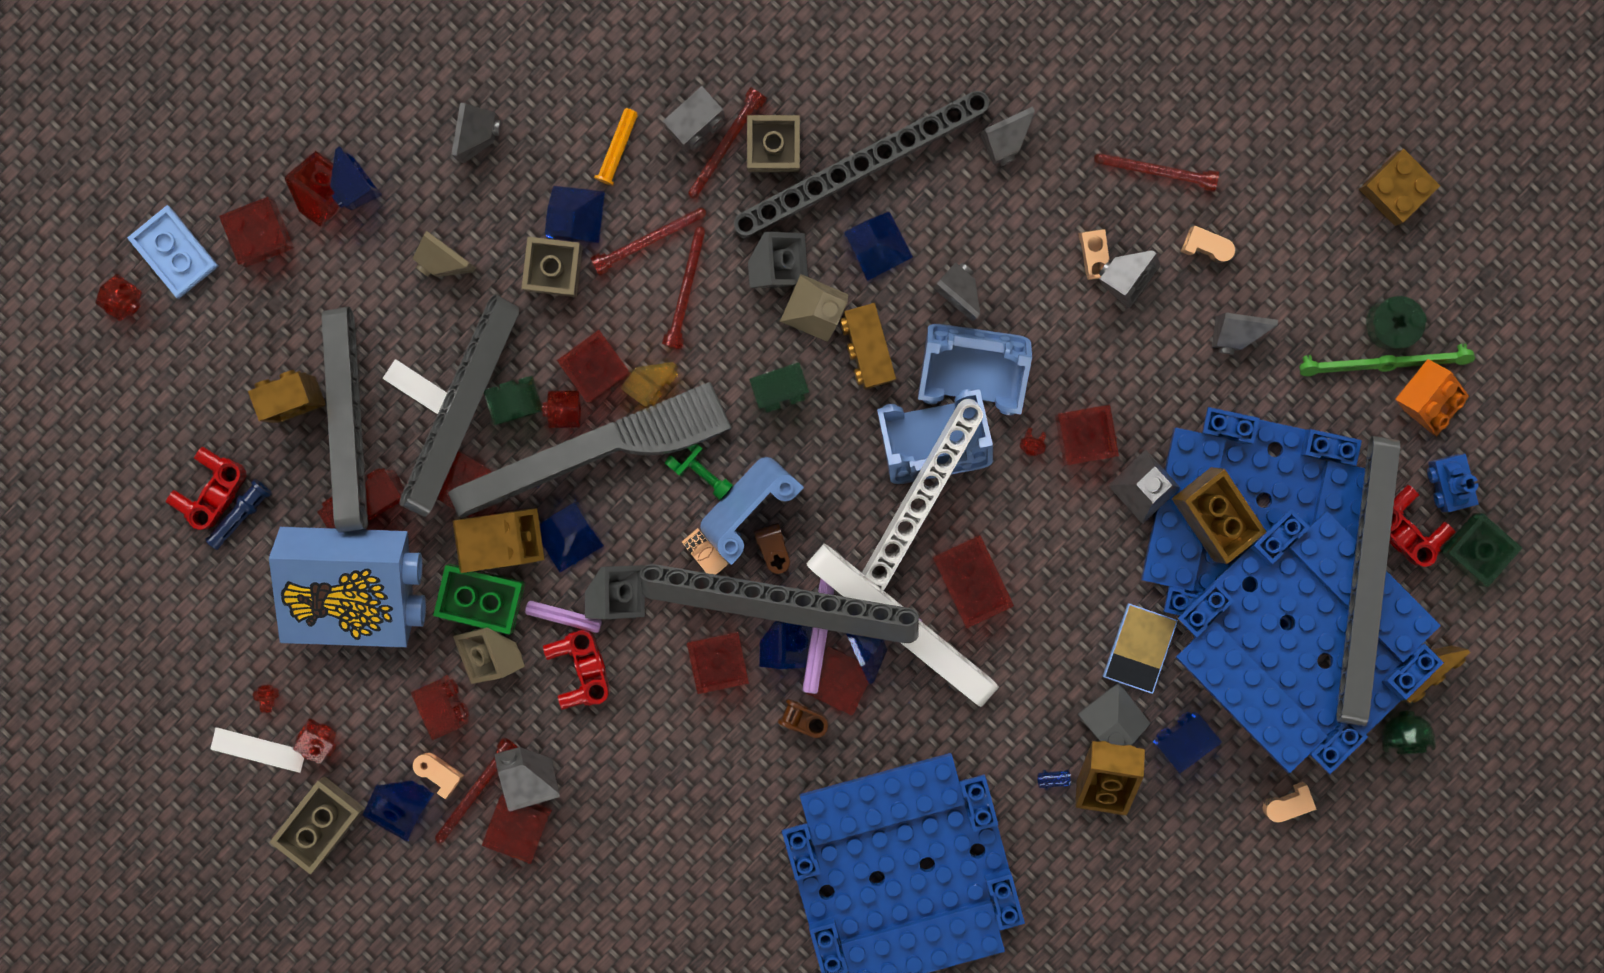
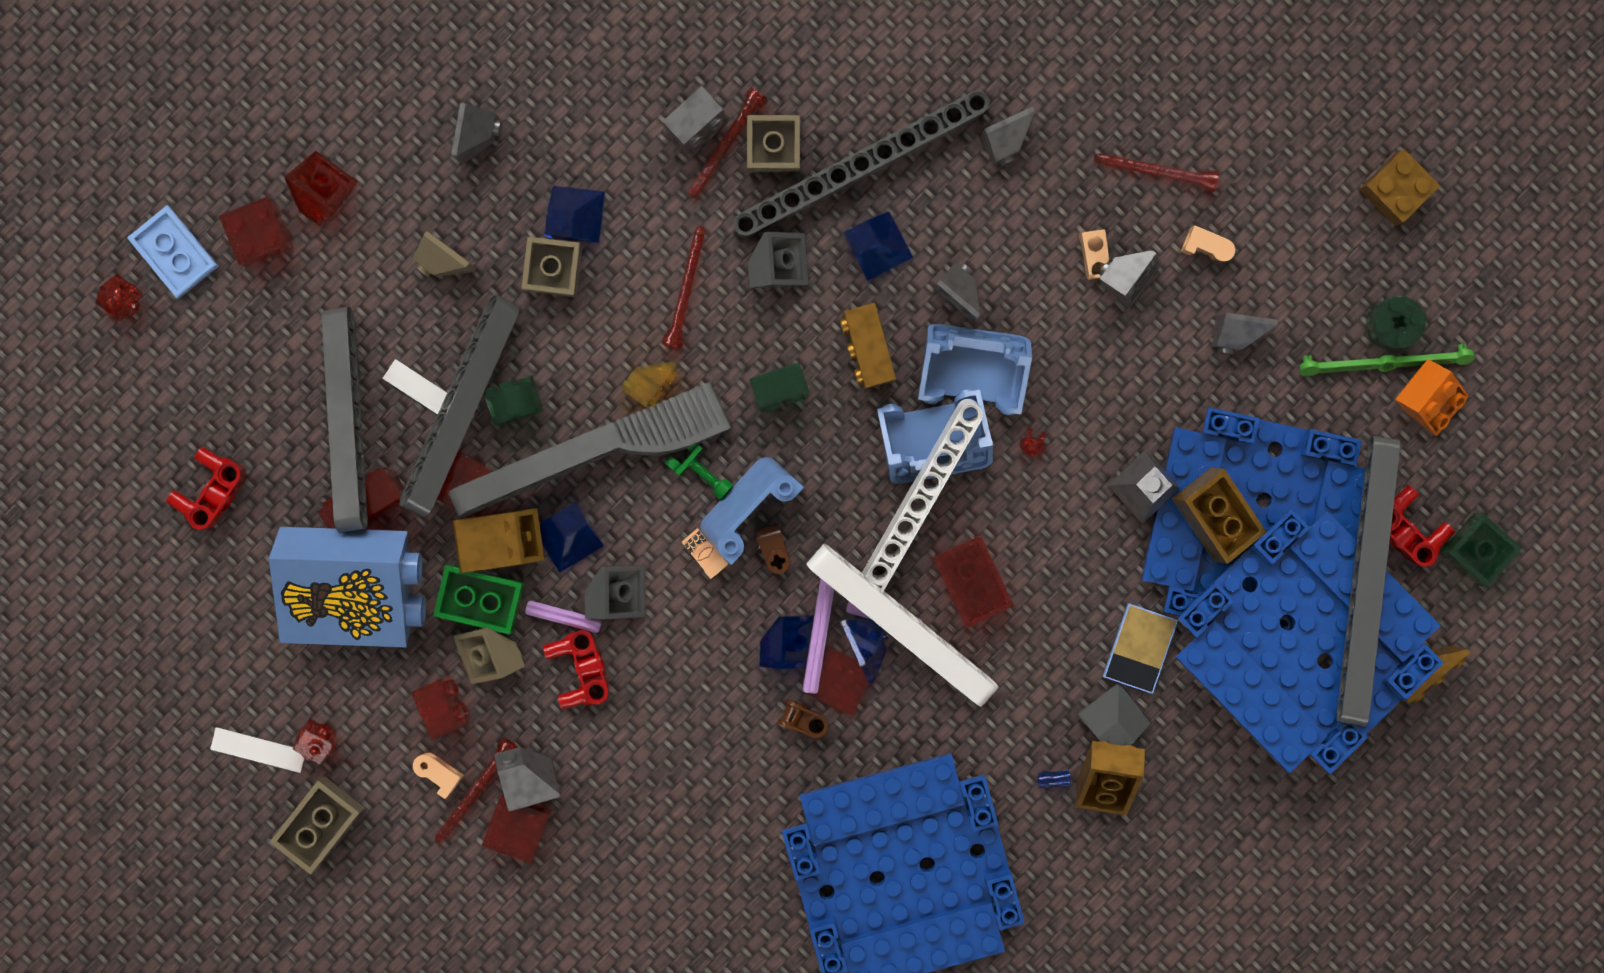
(245, 505): dark blue pin -> none
(266, 696): clear red plate -> none
(287, 397): pearl gold brick -> none
(351, 182): clear blue slope -> none
(398, 807): clear blue slope -> none
(562, 409): clear red brick -> none
(594, 366): clear red brick -> none
(603, 262): clear red piece -> none
(617, 147): light orange axle -> none
(718, 662): clear red brick -> none
(780, 603): dark grey beam -> none
(814, 308): dark tan slope -> none
(1086, 435): clear red brick -> none
(1186, 741): clear blue slope -> none
(1290, 805): light nougat leg -> none
(1408, 734): clear green cylinder -> none
(1453, 483): blue brick -> none

